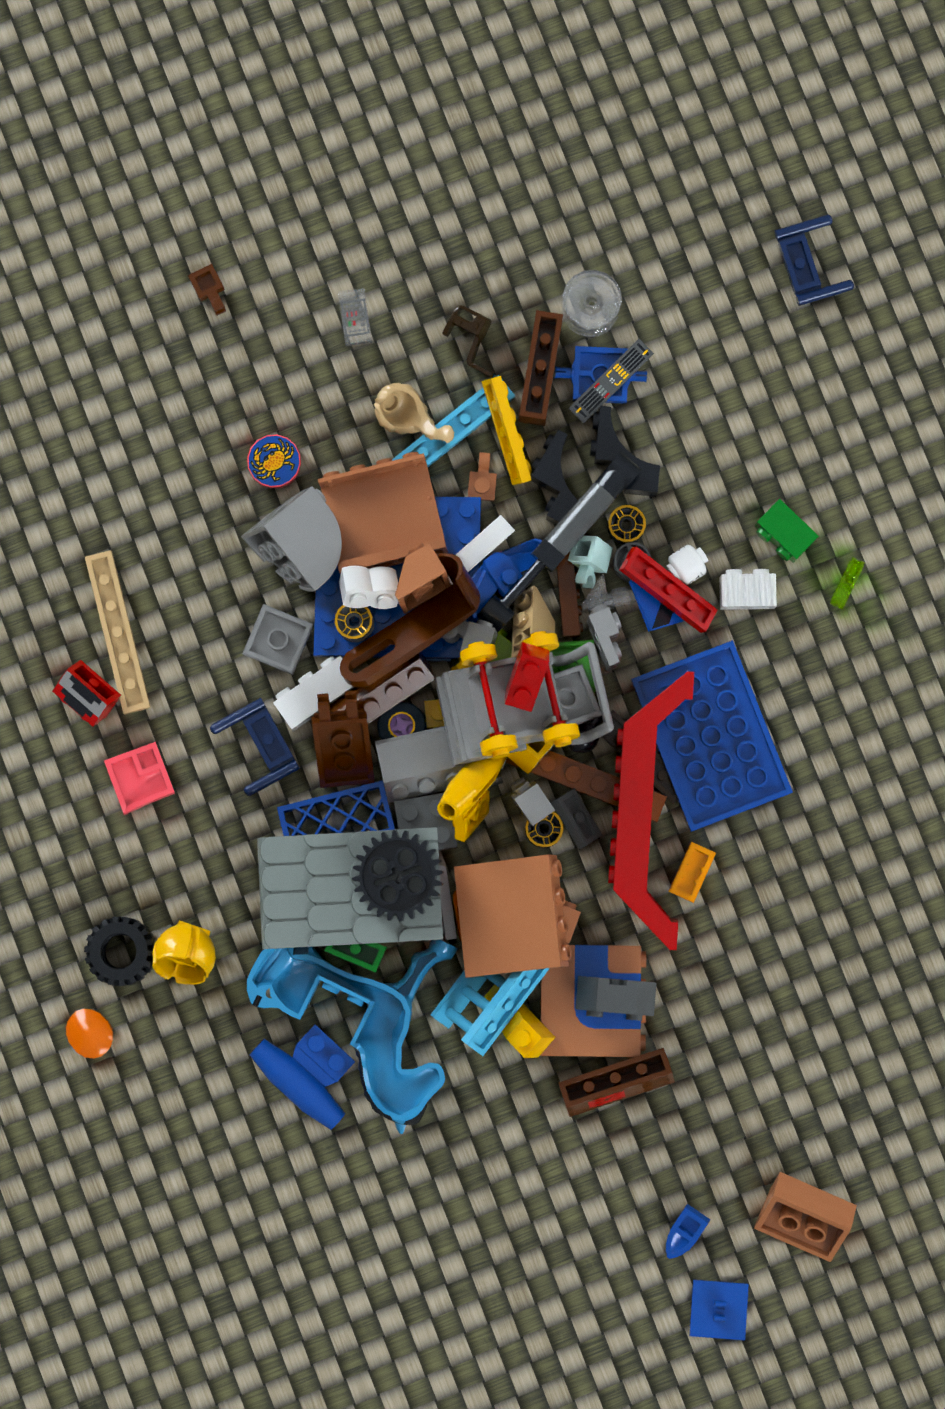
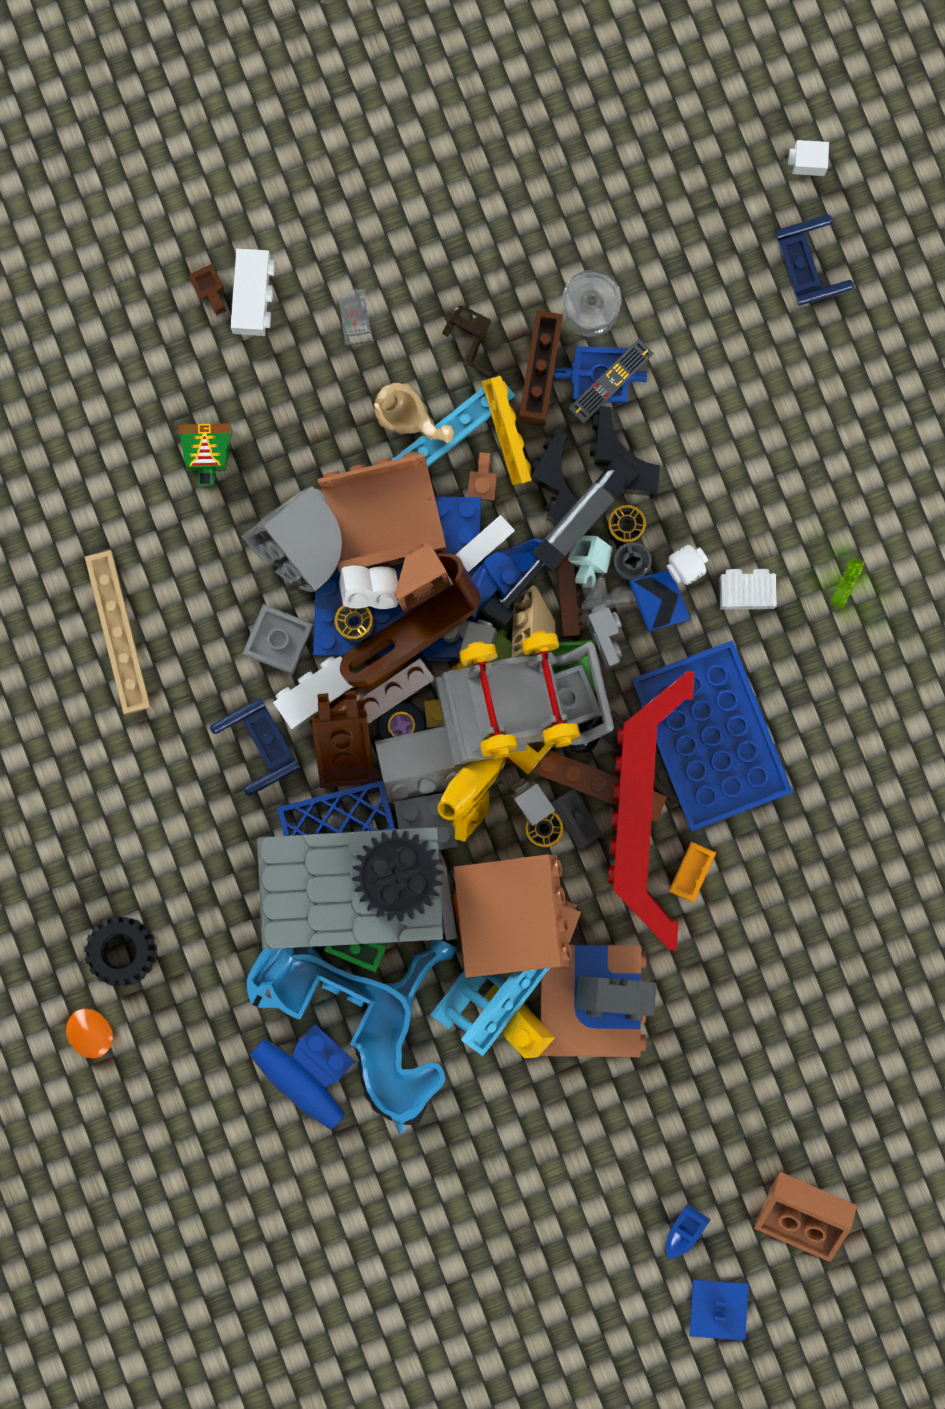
(86, 693): brick -> none
(139, 777): coral plate -> none
(184, 953): yellow piece -> none
(206, 449): none -> torso
(252, 292): none -> white brick
(274, 461): tile -> none
(526, 677): red brick -> none
(616, 1082): reddish brown brick -> none
(668, 589): red plate -> none
(785, 531): green brick -> none
(809, 158): none -> white brick

